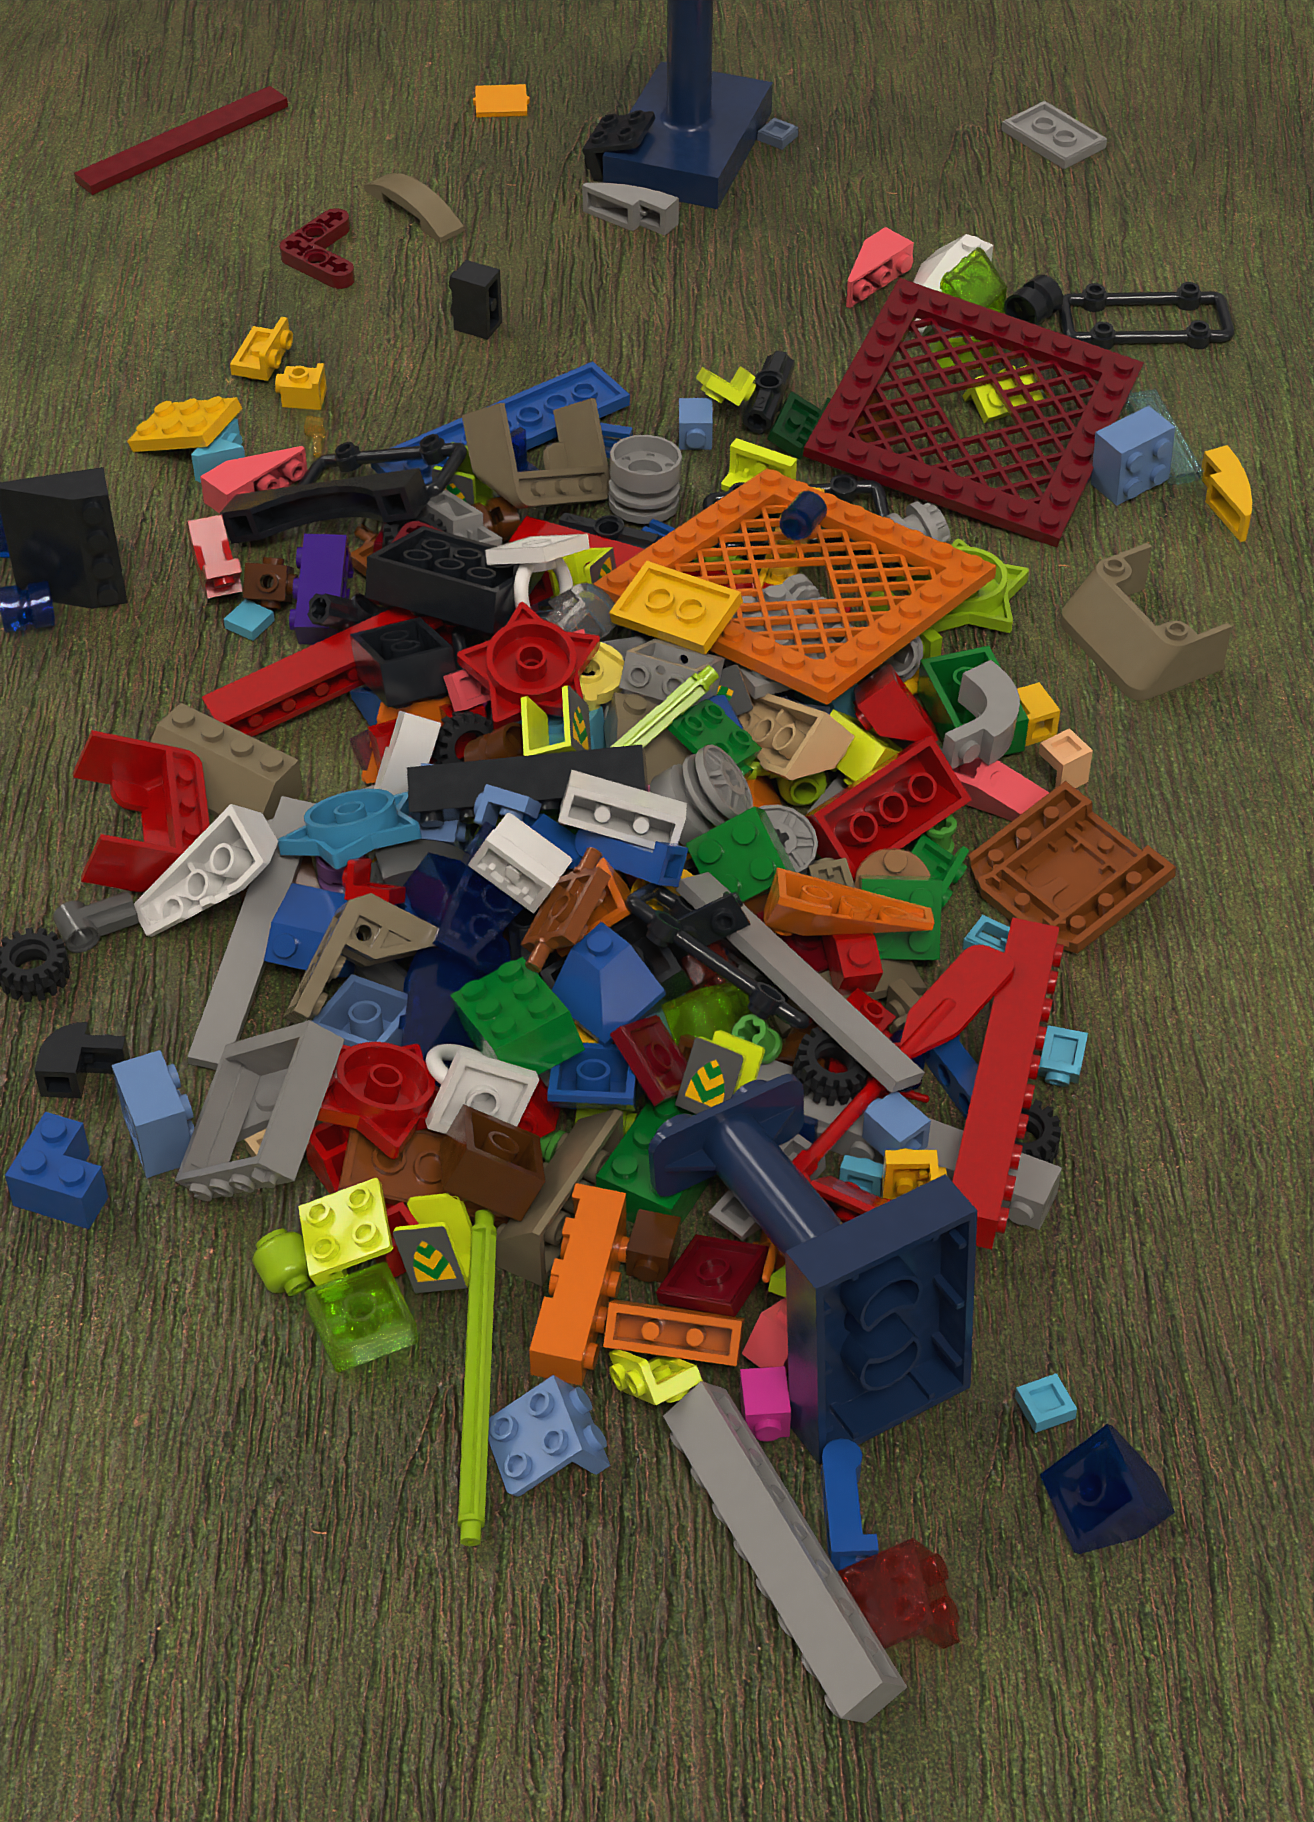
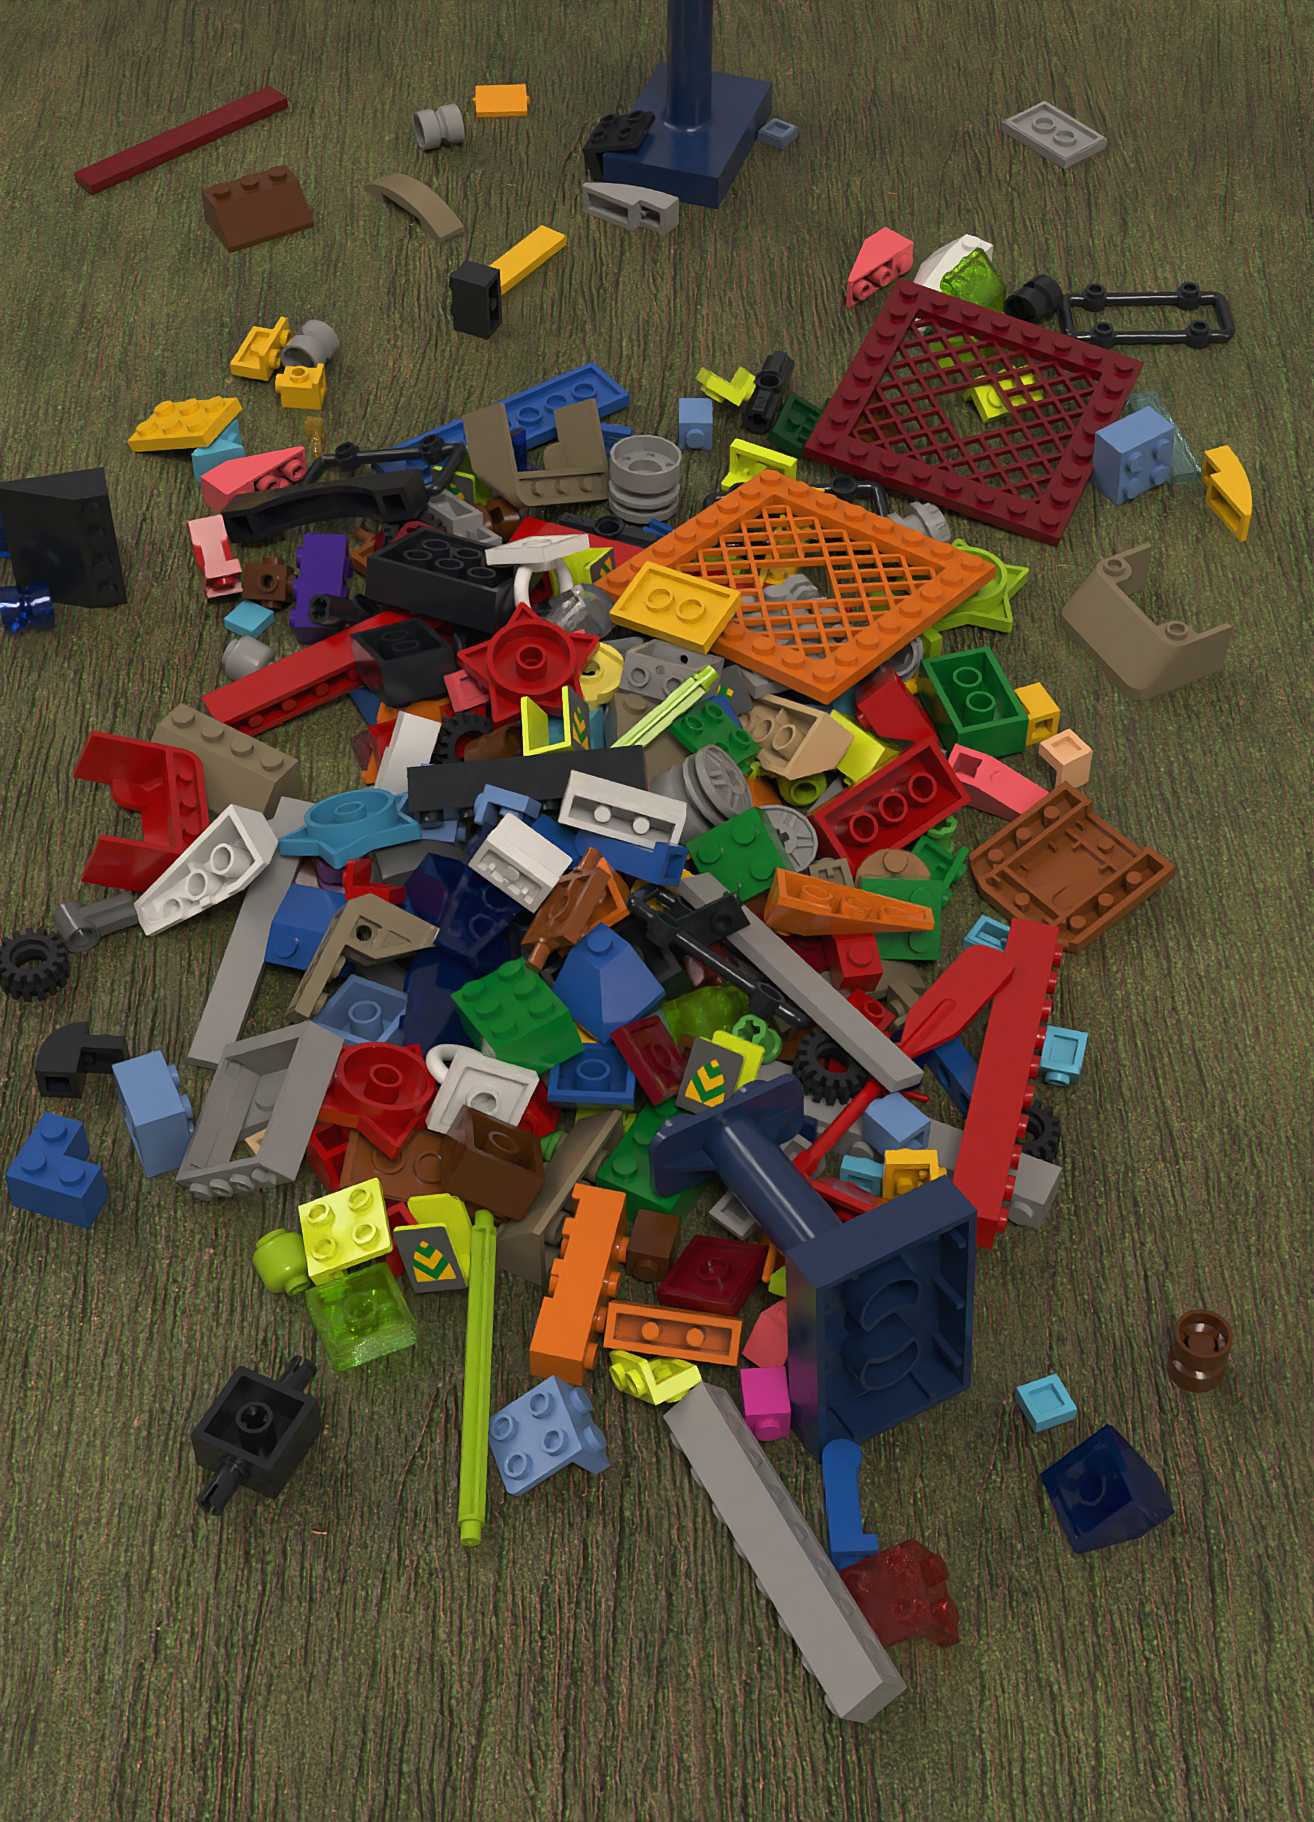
(246, 657): none -> light grey head
(256, 208): none -> reddish brown slope
(256, 1433): none -> black brick
(301, 249): dark red beam -> none
(311, 345): none -> light grey wheel
(438, 126): none -> light grey wheel
(528, 256): none -> yellow tile
(802, 515): clear blue brick -> none
(995, 704): light grey arch -> none
(1199, 1350): none -> reddish brown wheel

